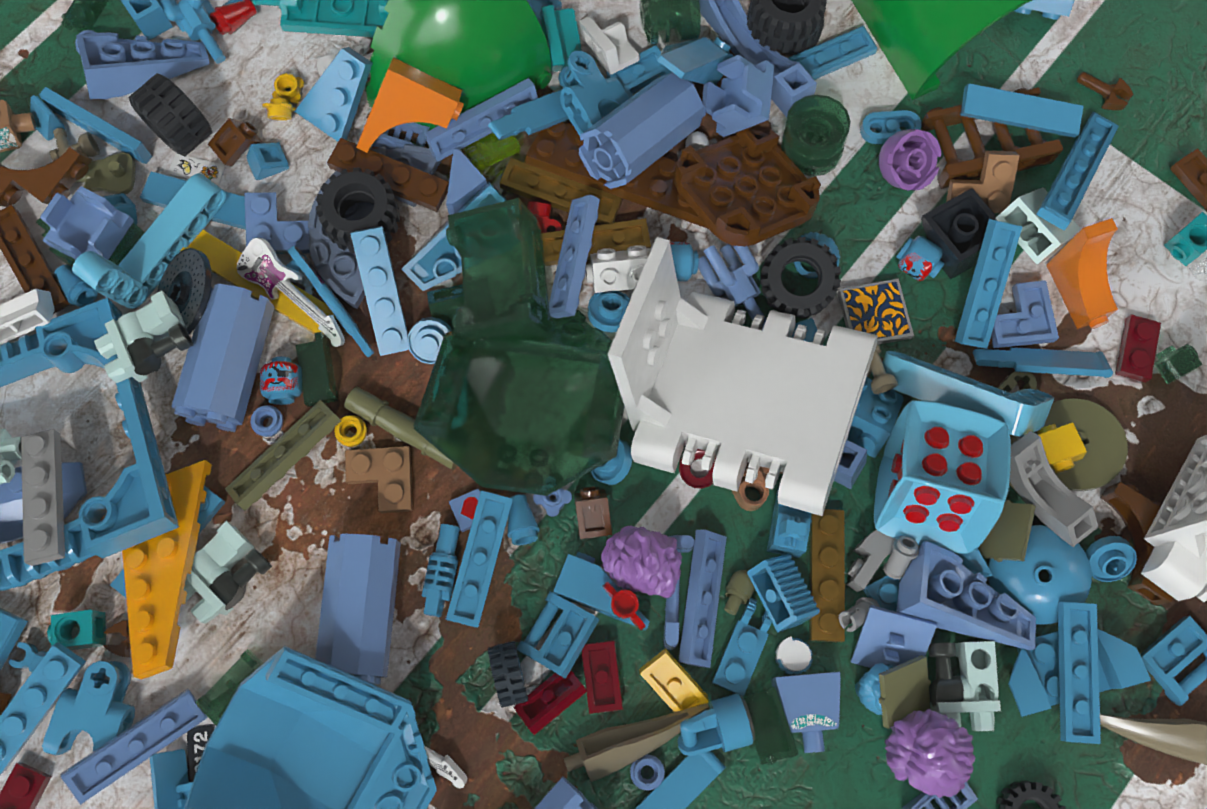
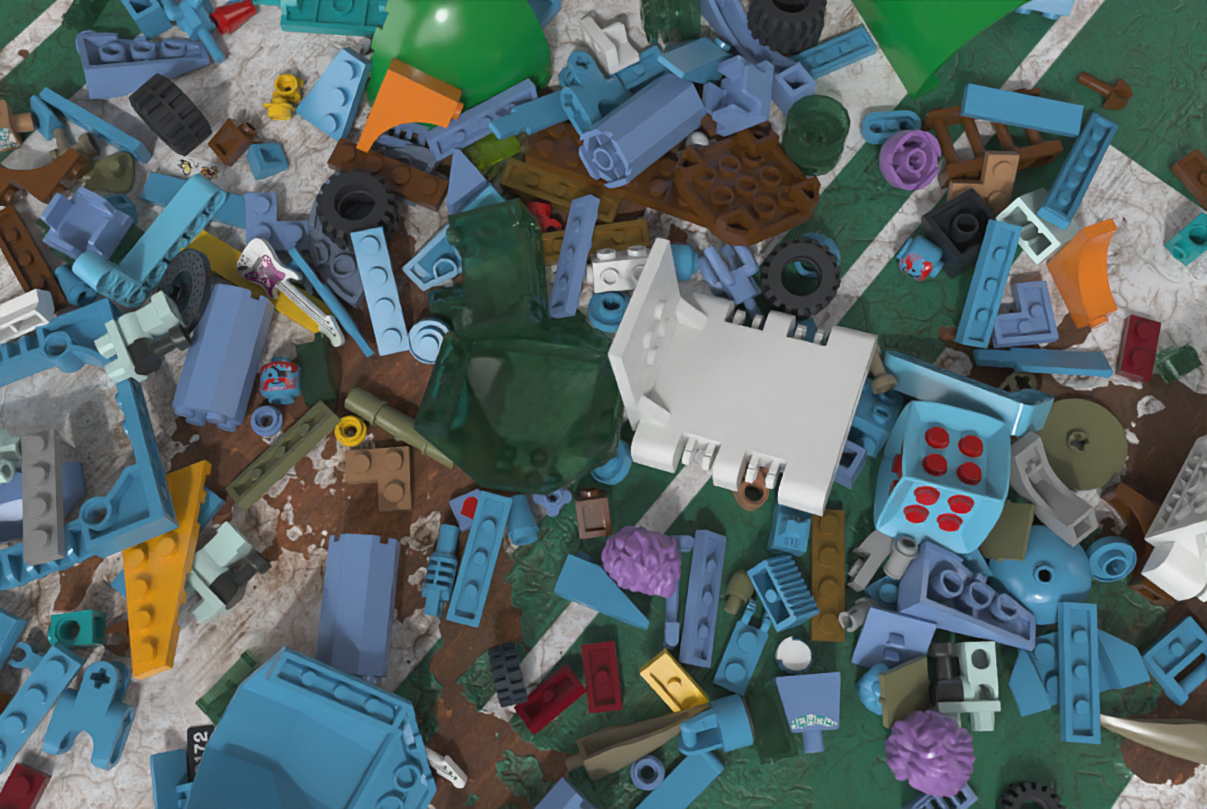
(133, 746): medium blue tile -> none
(561, 35): teal panel -> none
(565, 638): dark azure plate -> none
(624, 604): red piece -> none
(691, 480): dark red piece -> none
(877, 310): tile -> none
(1062, 446): yellow brick -> none

